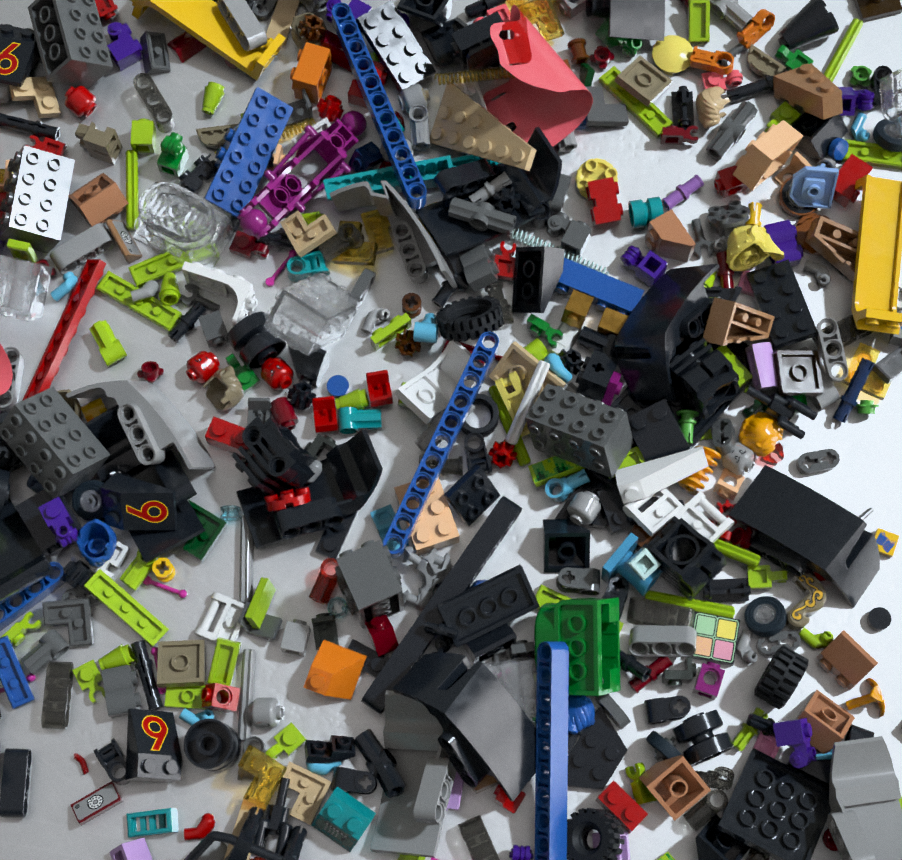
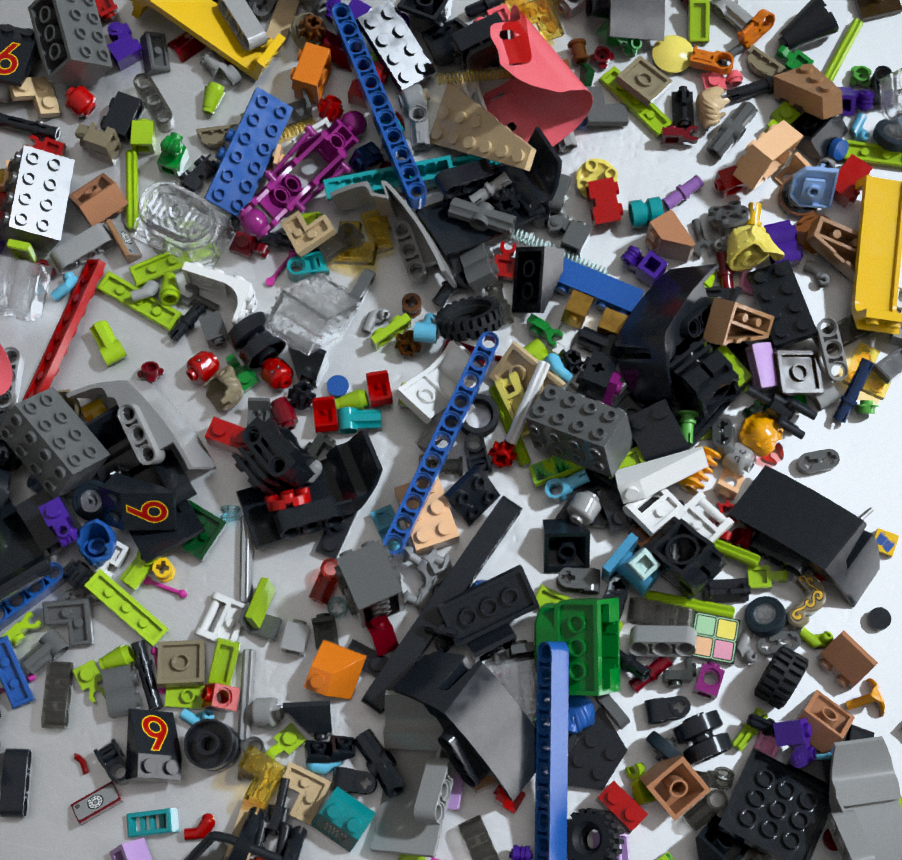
(121, 113): none -> black brick
(220, 68): none -> light grey connector
(312, 717): none -> black slope

